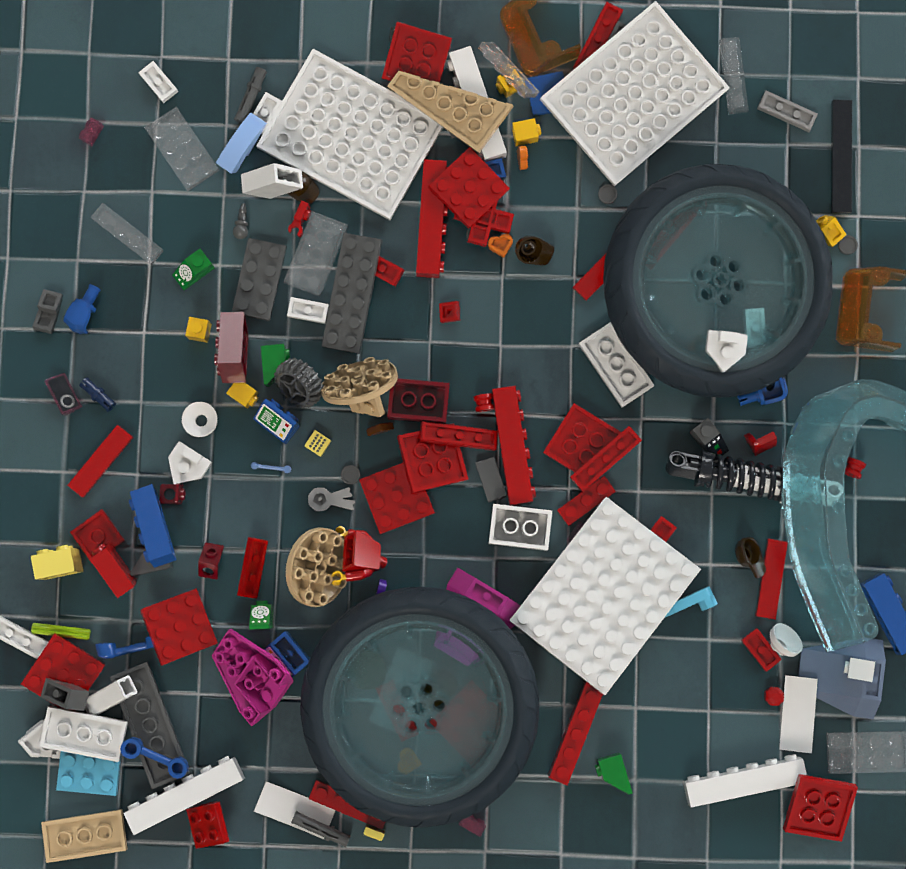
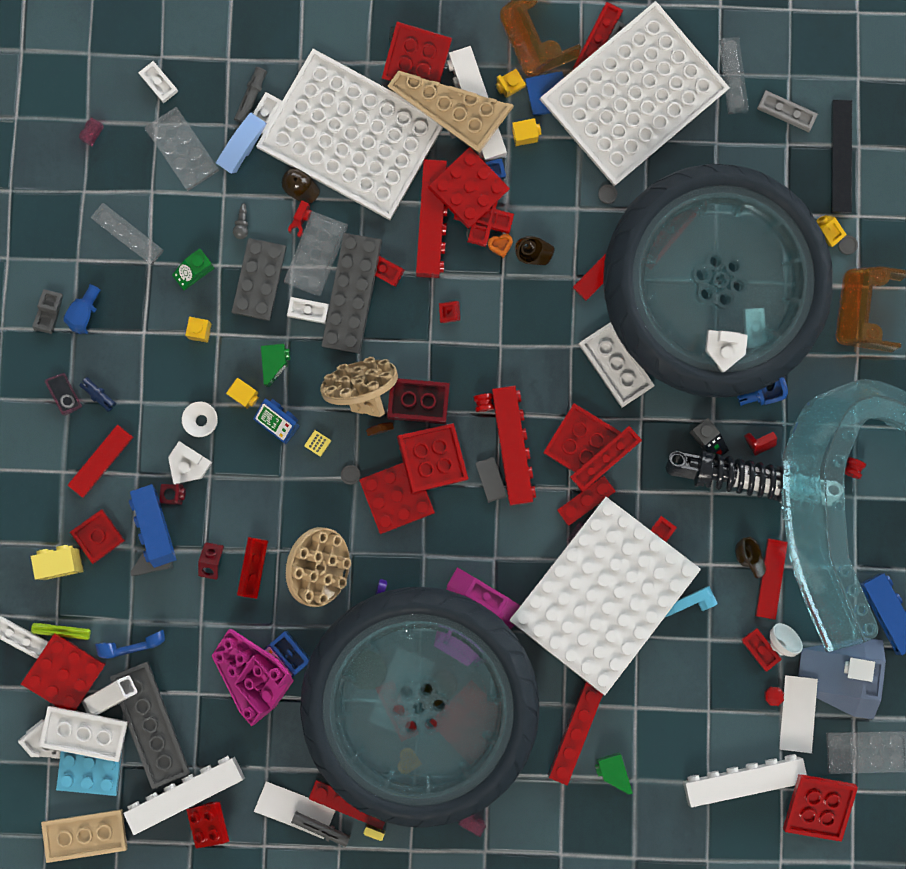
(64, 694): dark grey slope -> none
(113, 569): red brick -> none
(176, 767): blue piece -> none
(178, 626): red plate -> none
(232, 347): brick -> none
(261, 616): green slope -> none
(271, 181): white brick -> none
(287, 469): medium blue hinge -> none
(298, 382): dark grey gear -> none
(321, 499): light grey piece -> none
(360, 556): red torso -> none
(458, 436): red tile -> none
(508, 70): clear plate -> none
(520, 527): white brick -> none
(522, 155): orange tile -> none

